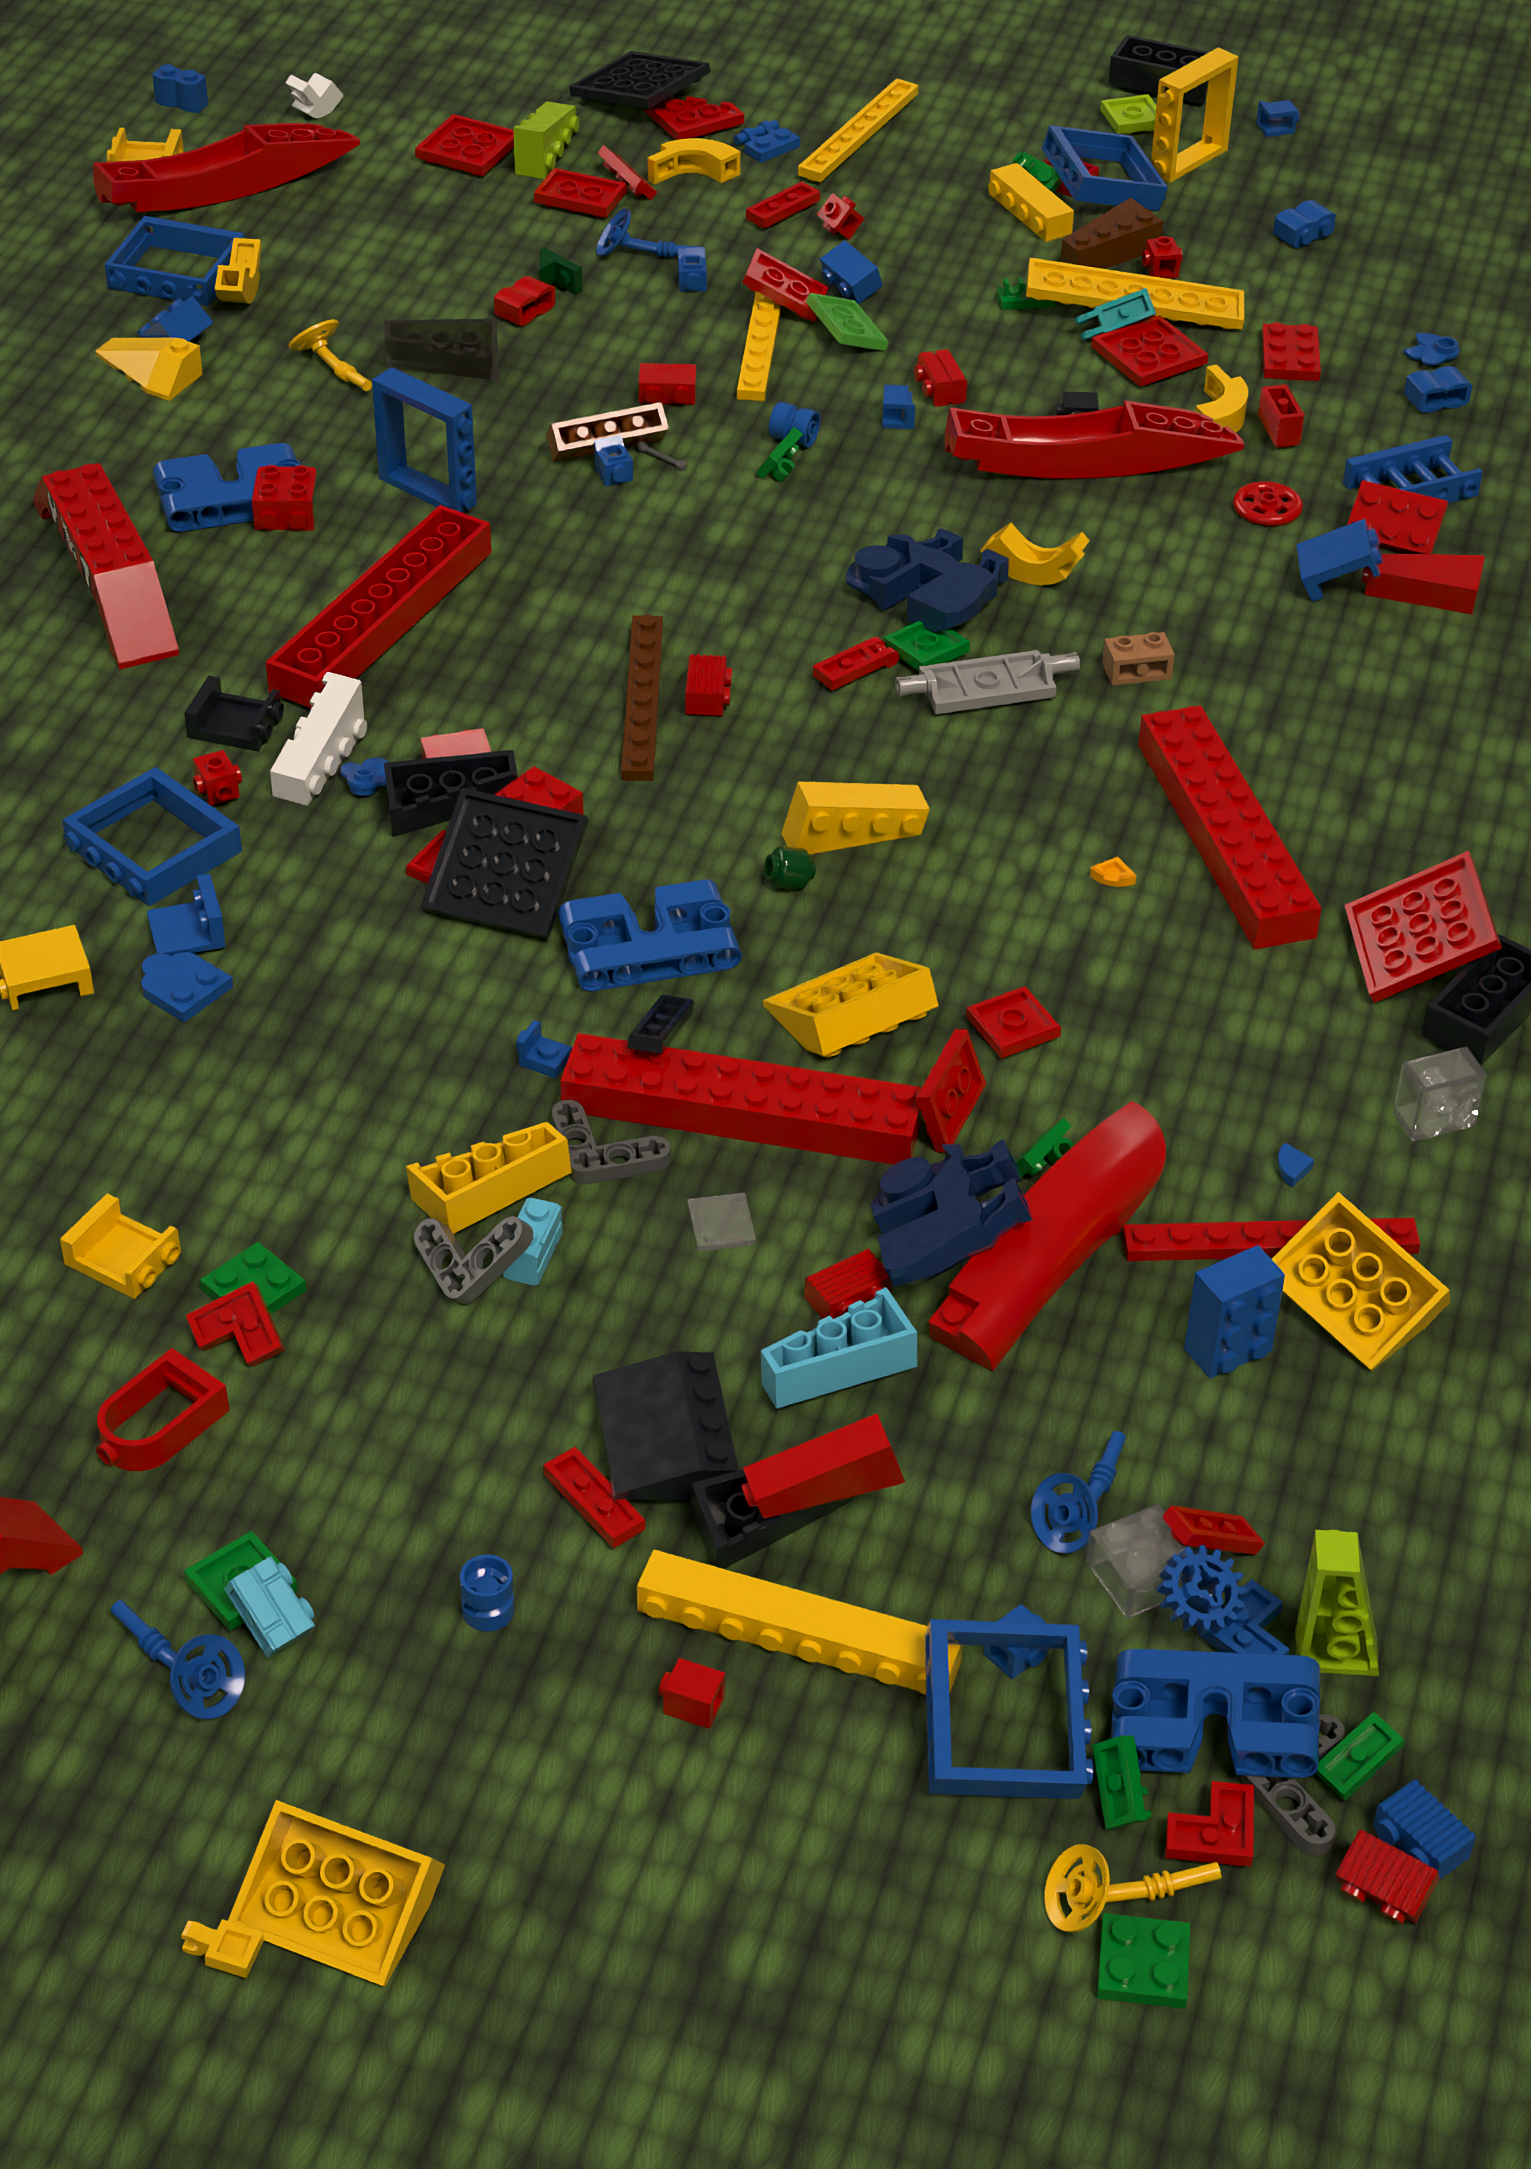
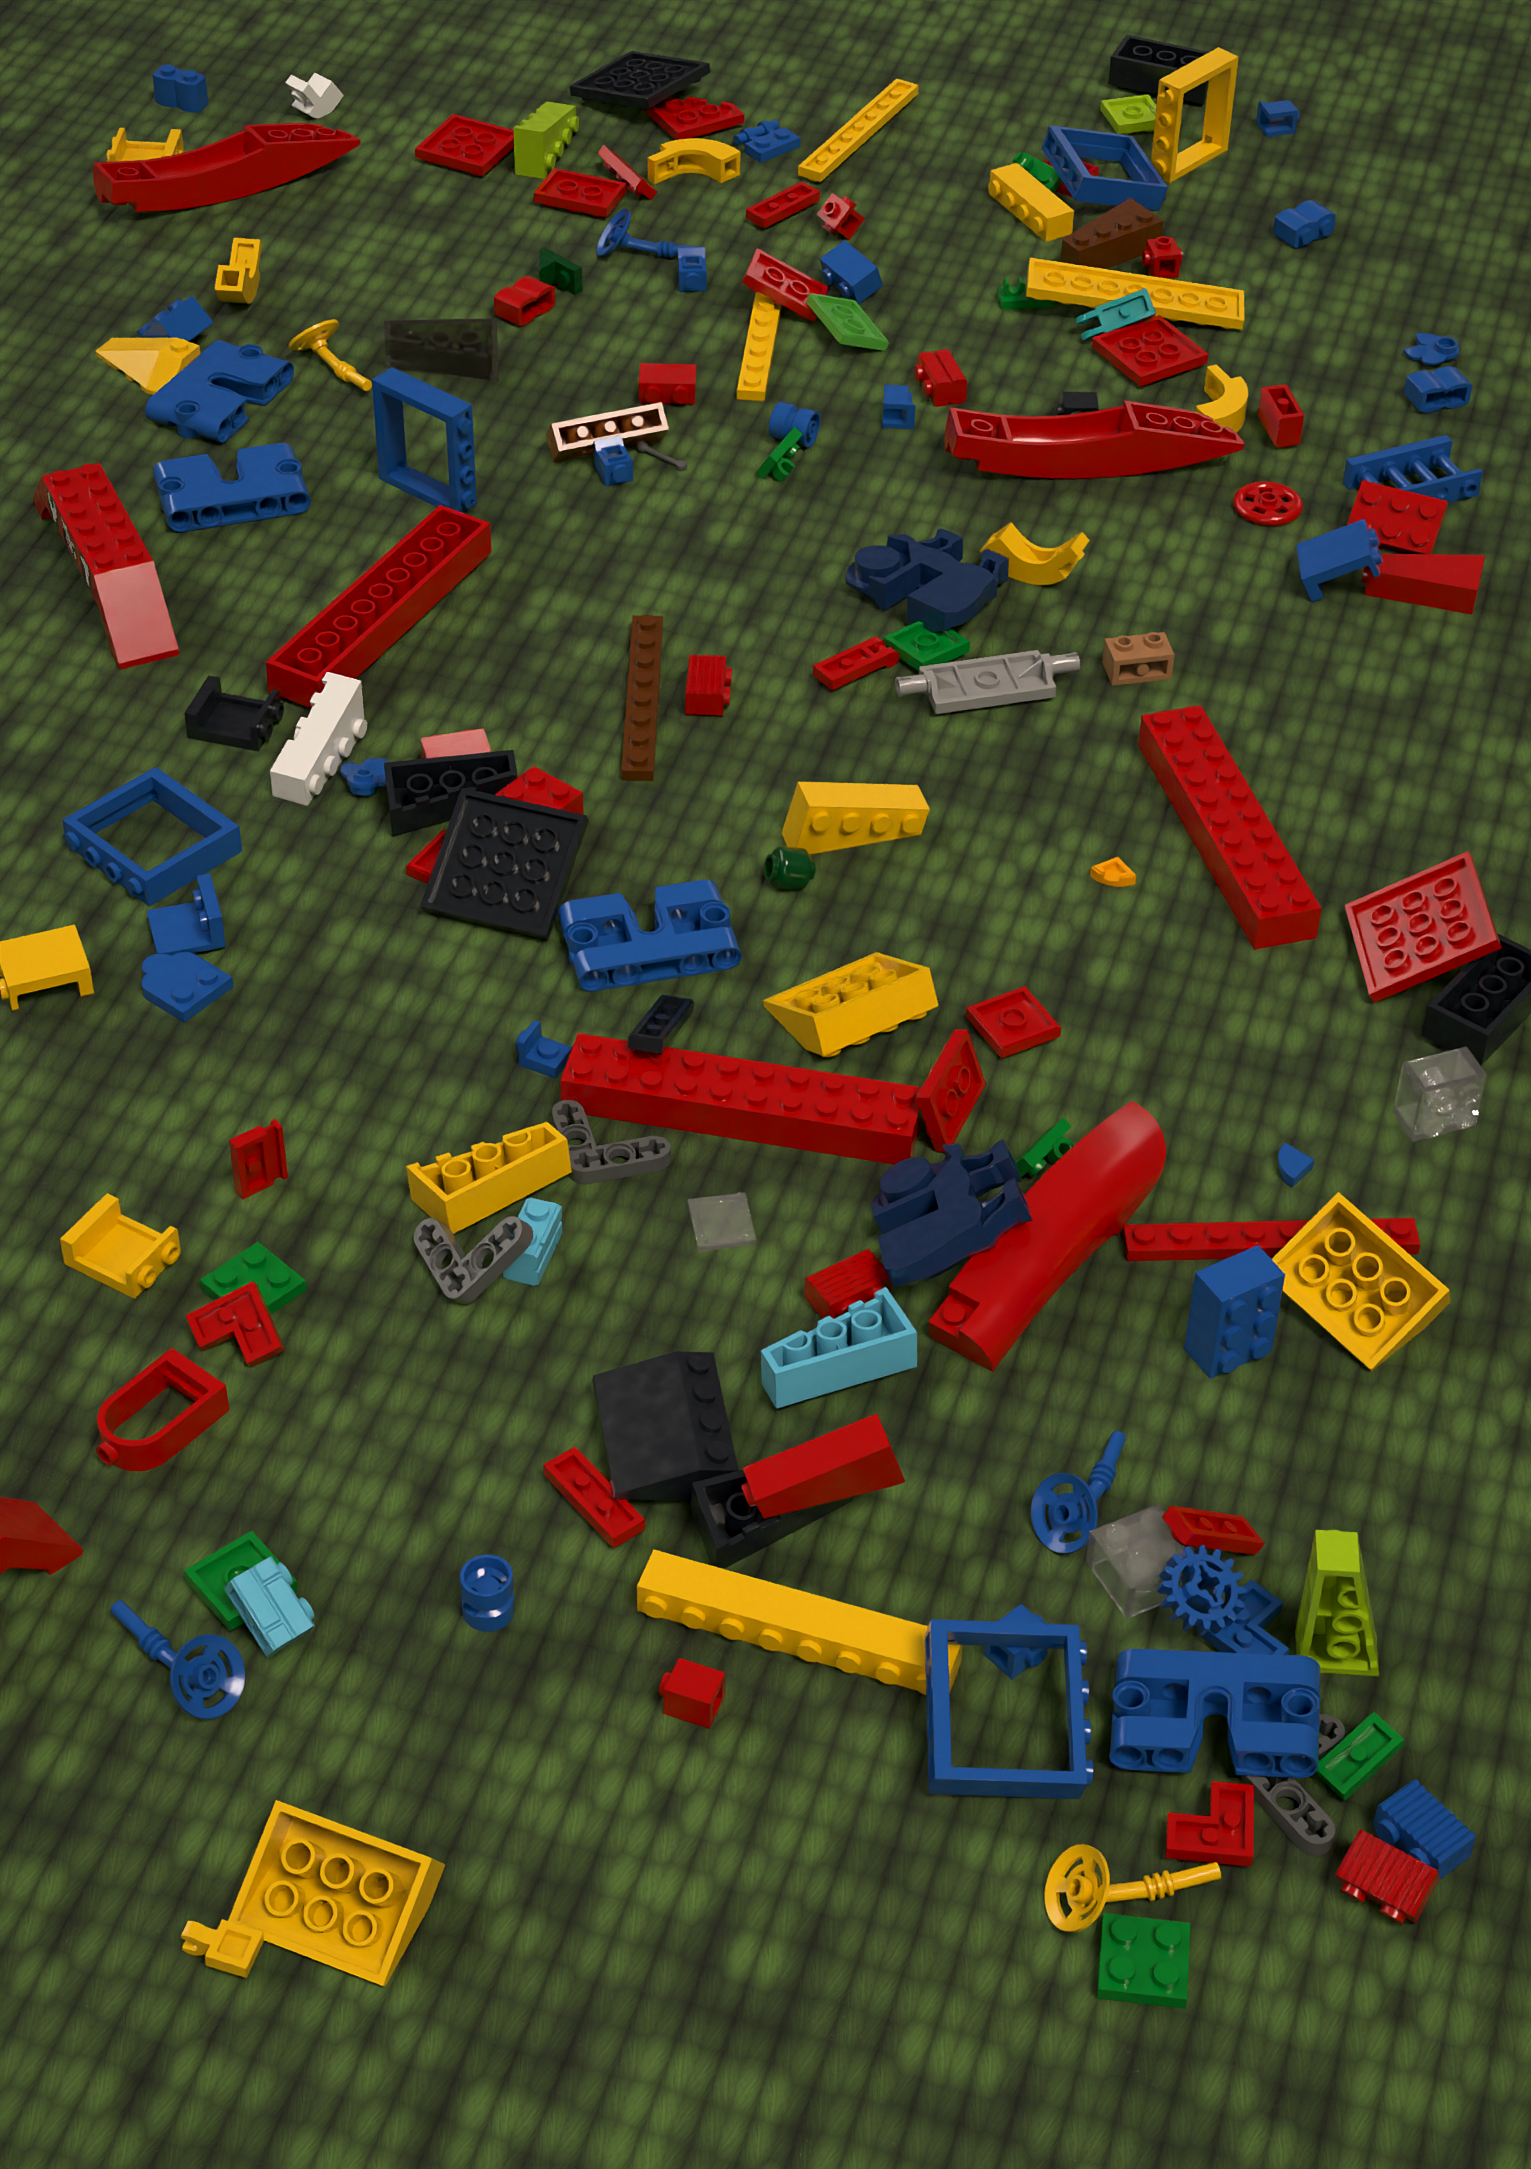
(175, 236): blue window -> none
(212, 390): none -> blue connector
(216, 777): red brick -> none
(258, 1158): none -> red plate
(284, 498): red bracket -> none
(1120, 1782): green plate -> none
(1291, 352): red plate -> none

